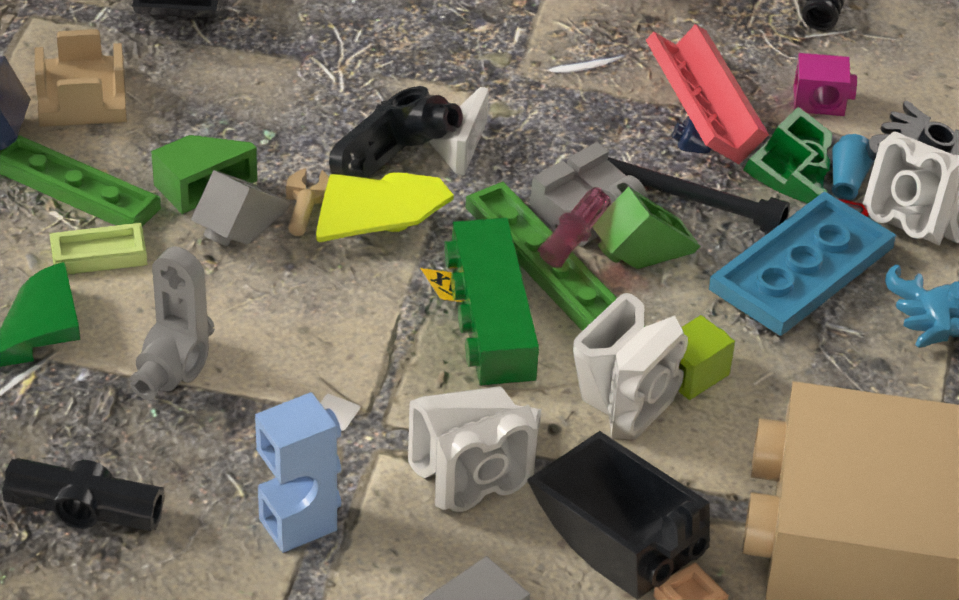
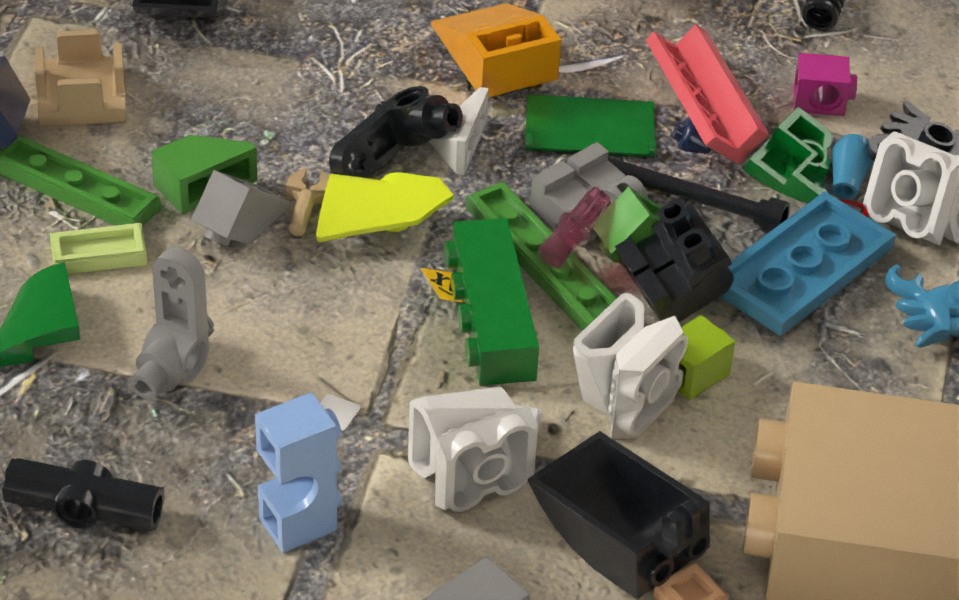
(502, 47): none -> light orange slope
(578, 122): none -> green piece
(679, 264): none -> black hips

